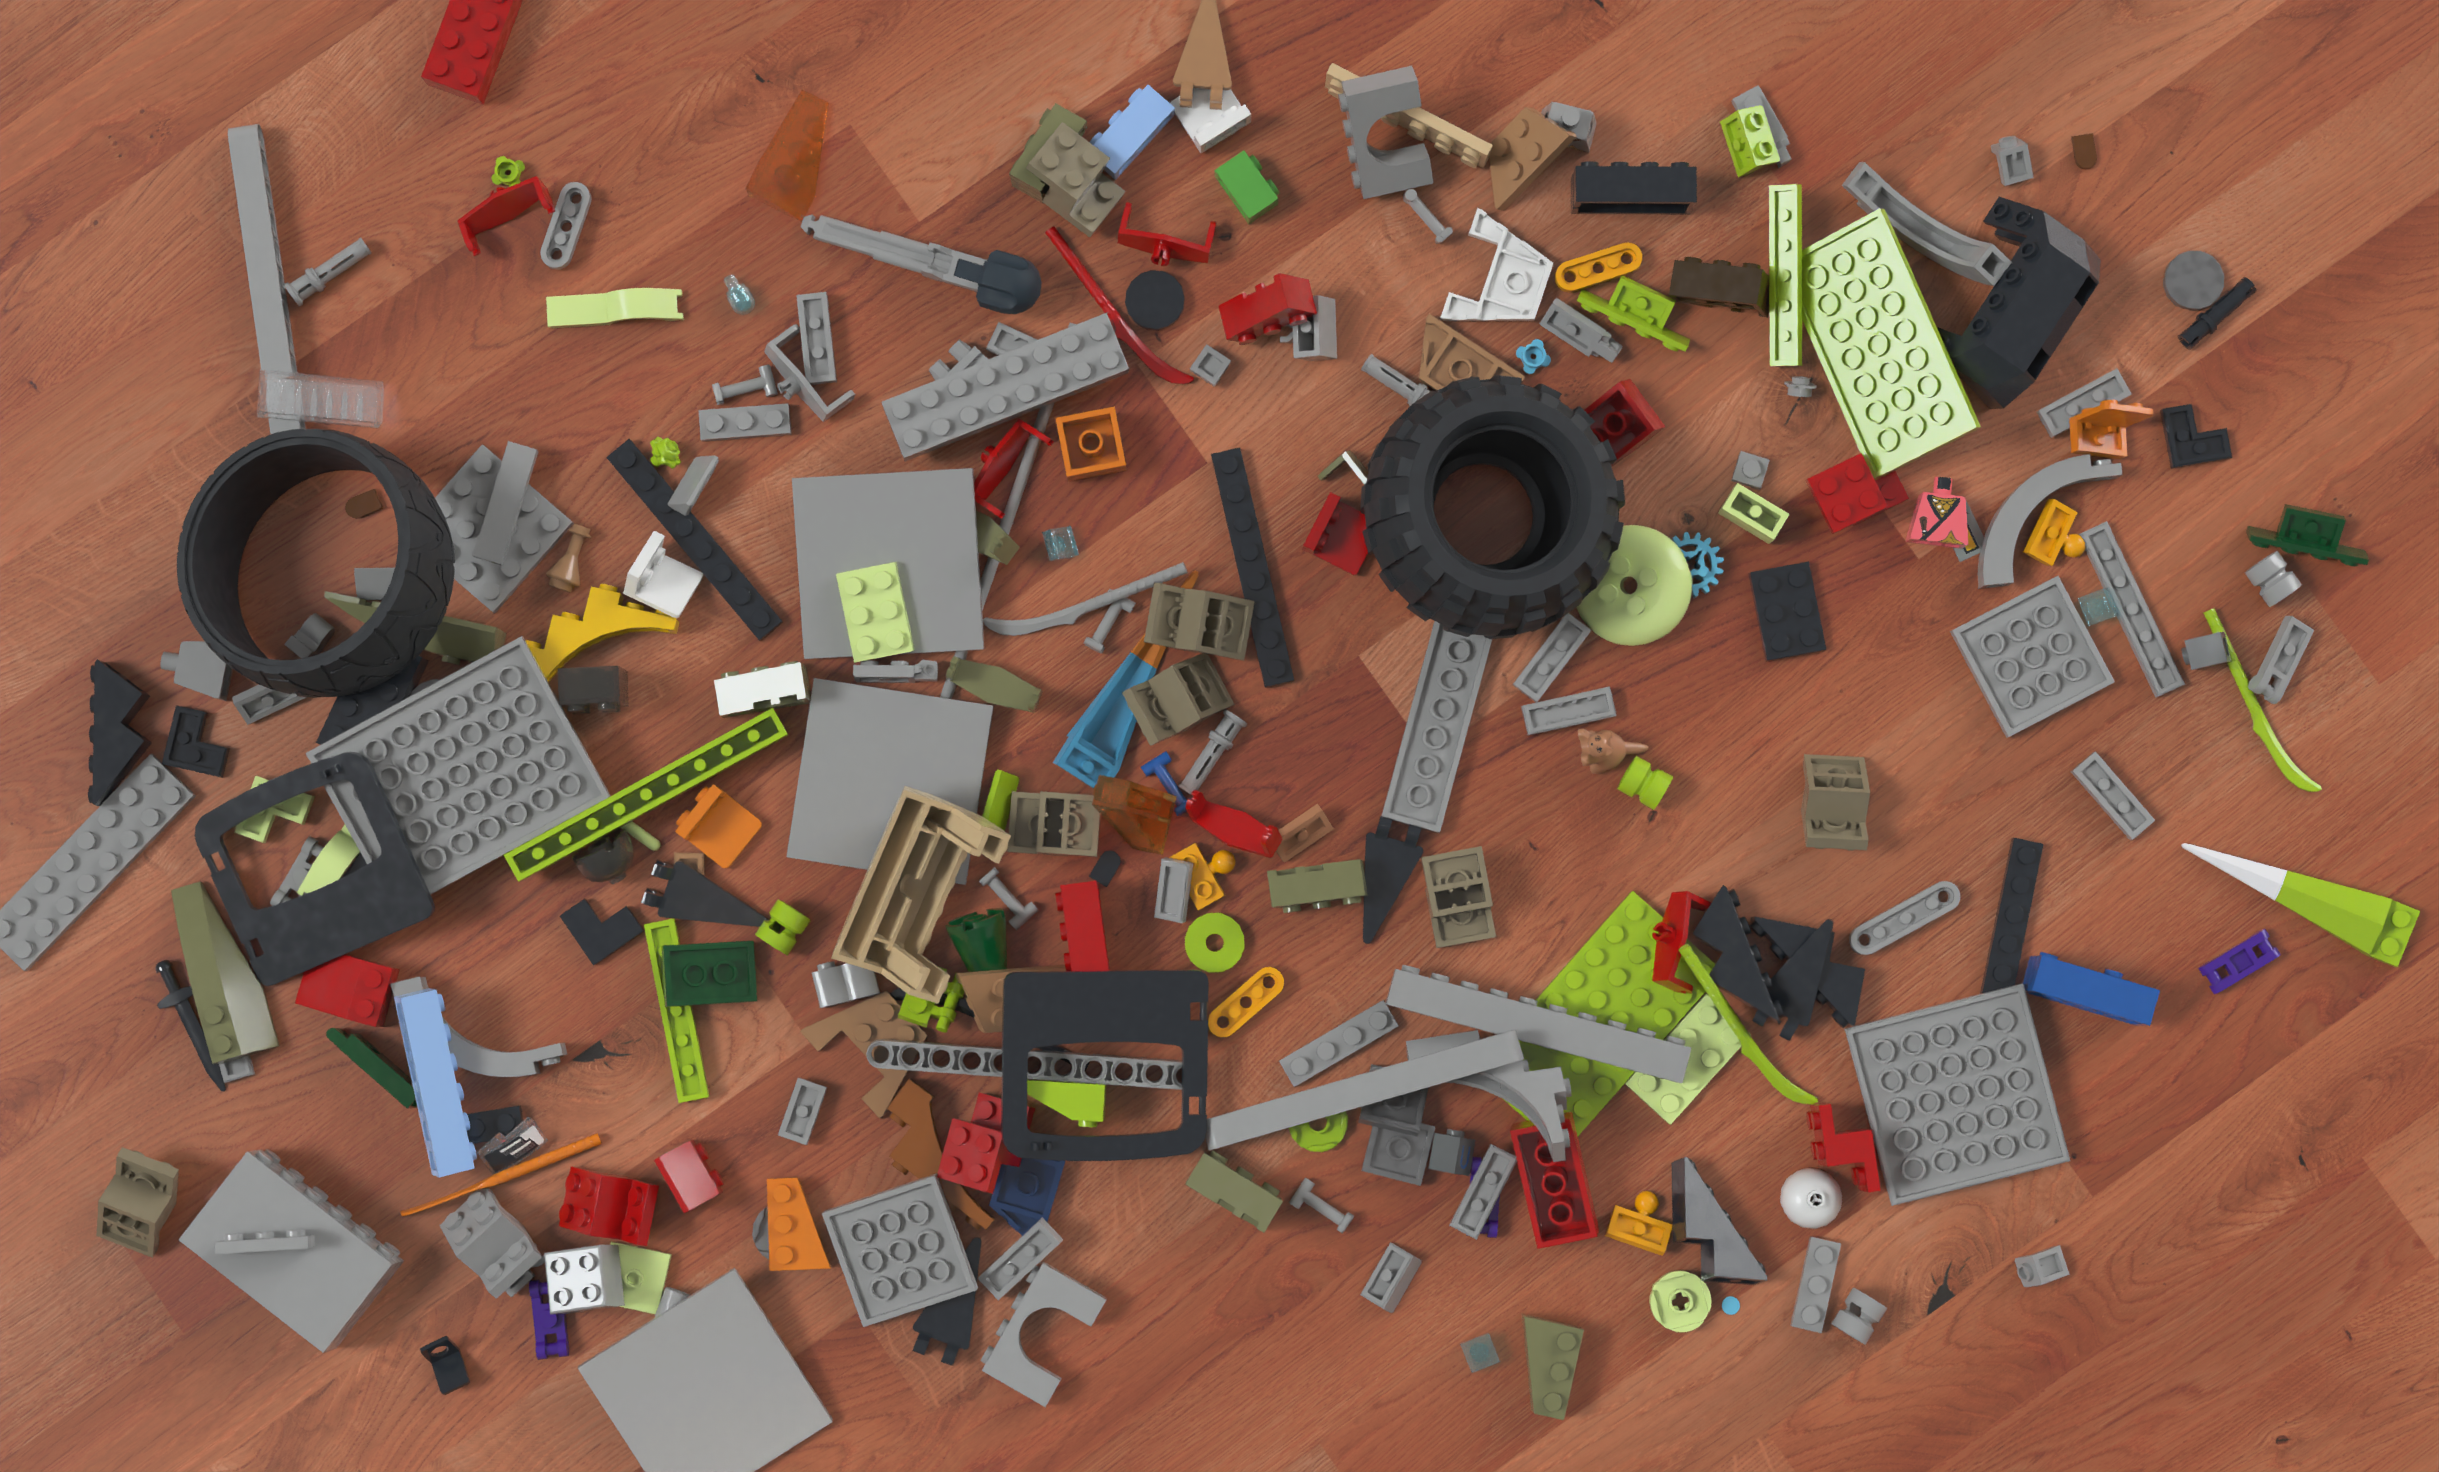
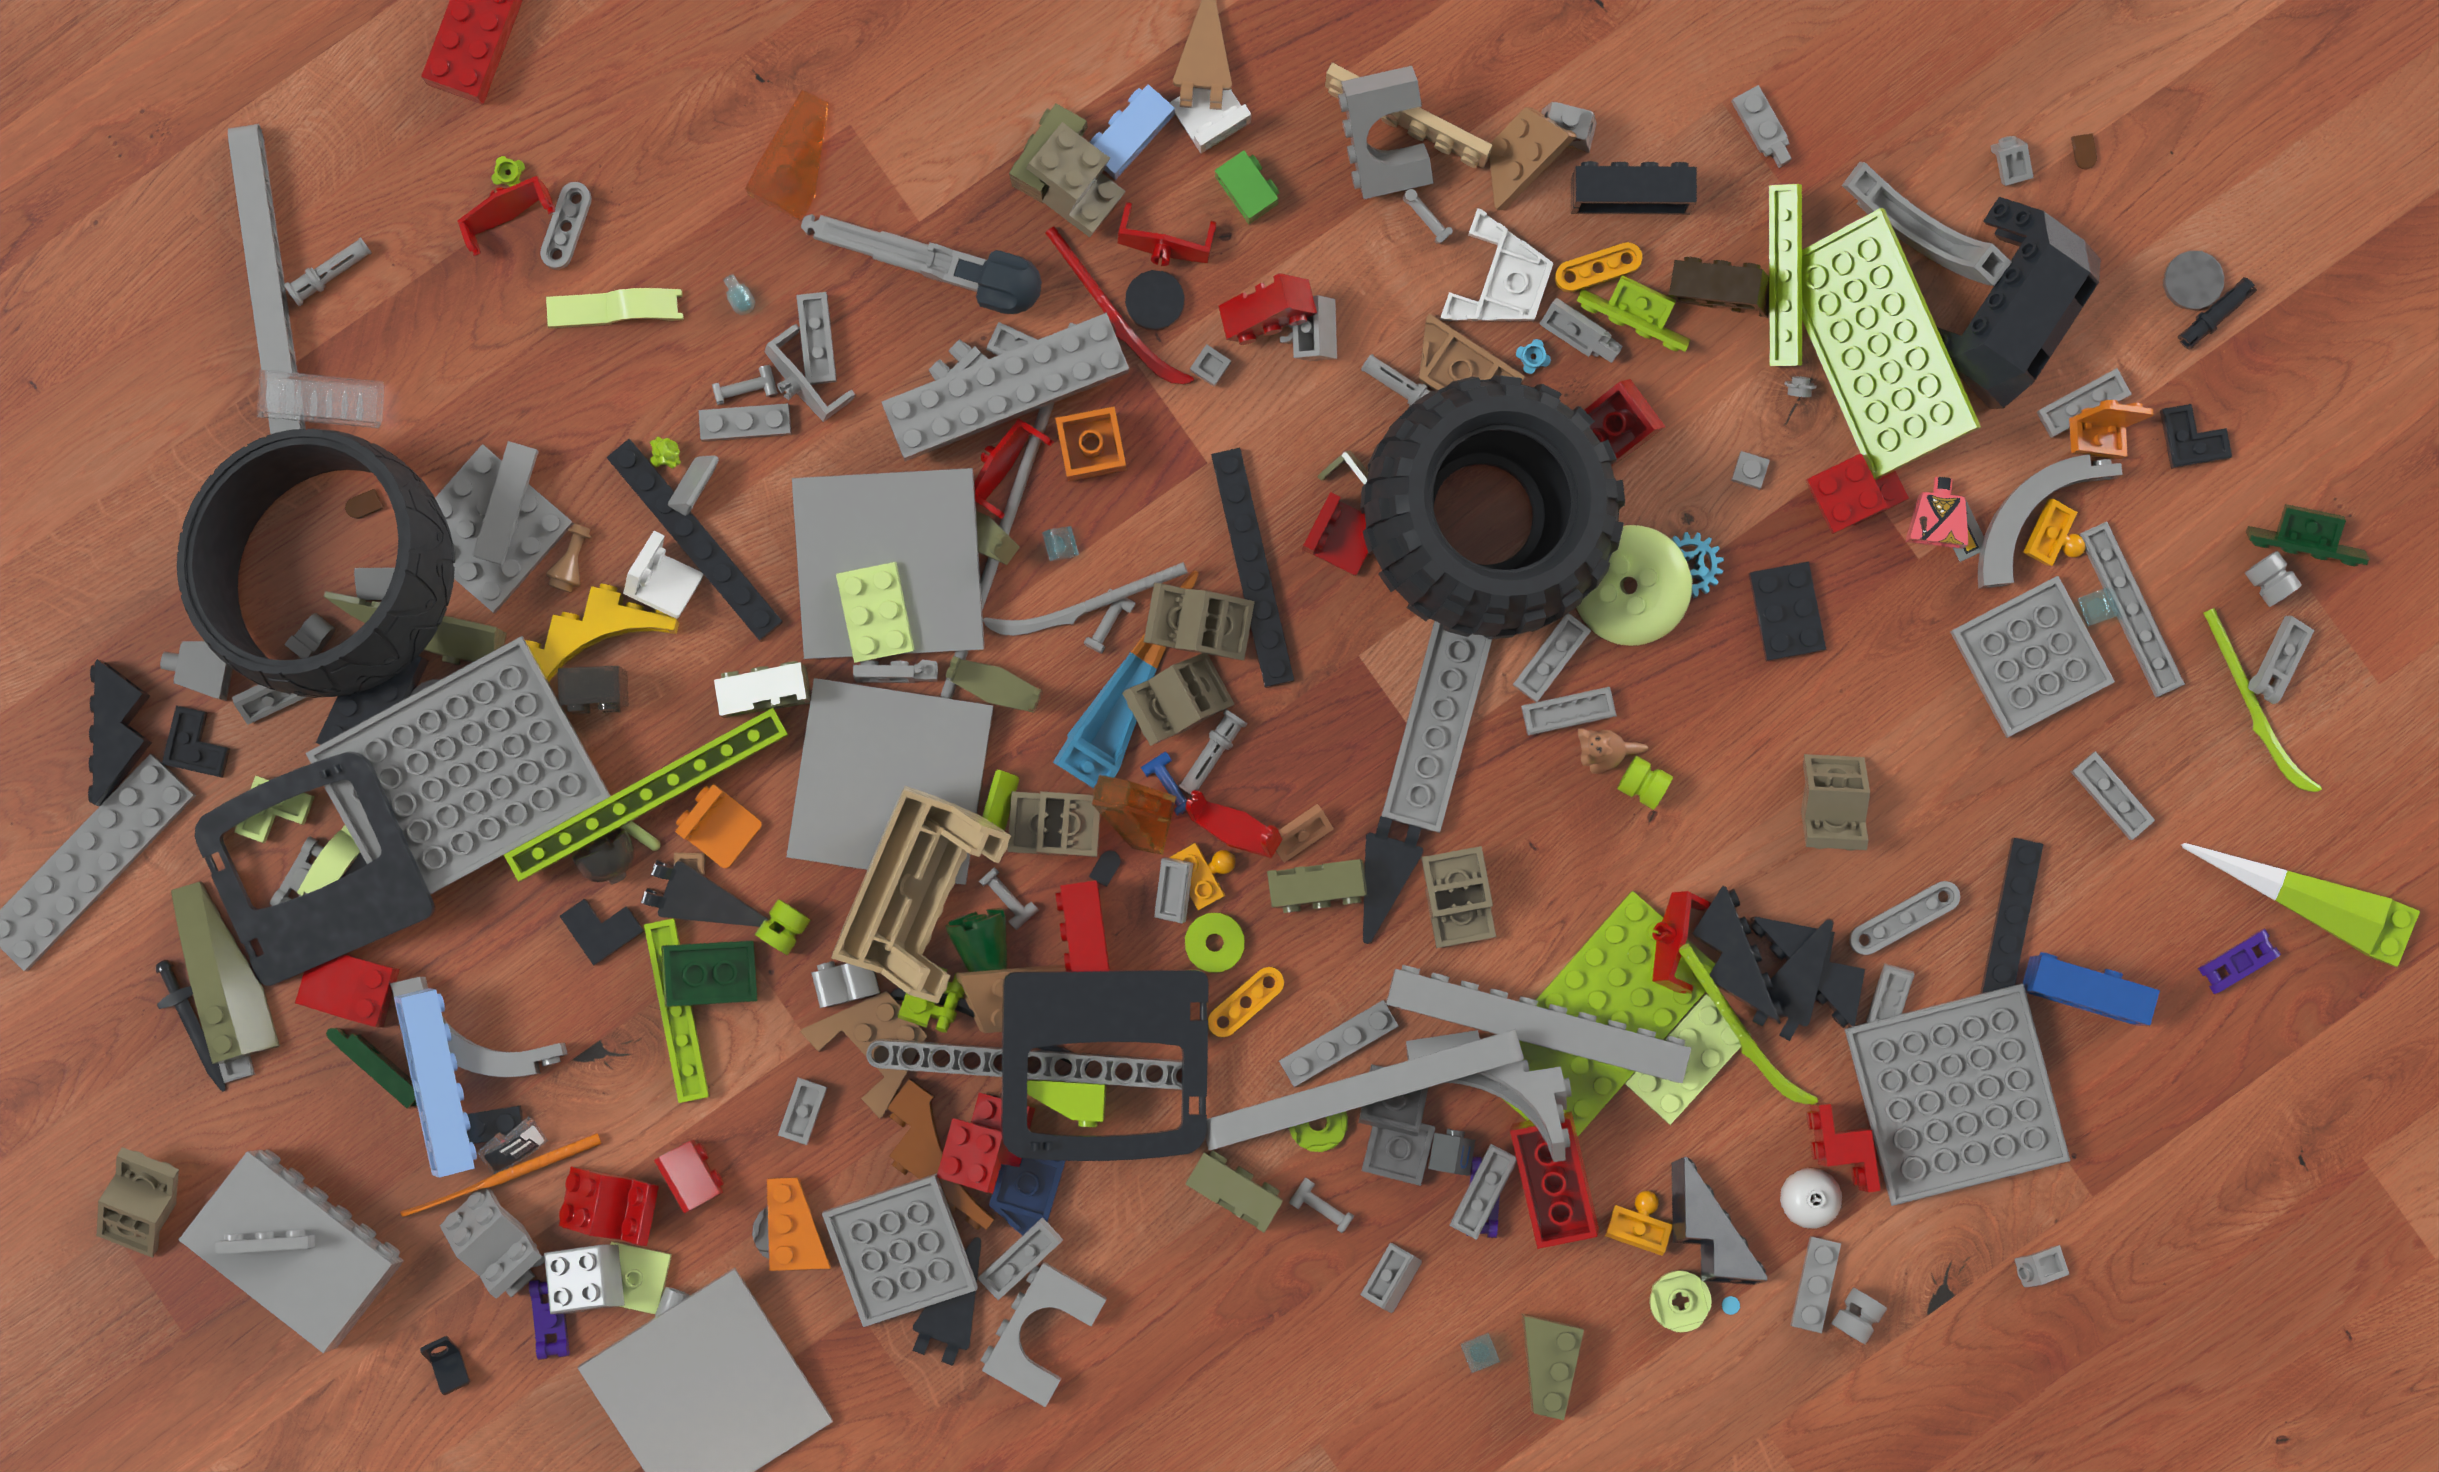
(1749, 140): lime bracket -> none
(1753, 513): yellowish green brick -> none
(1890, 993): none -> light grey plate
(2206, 651): brick -> none

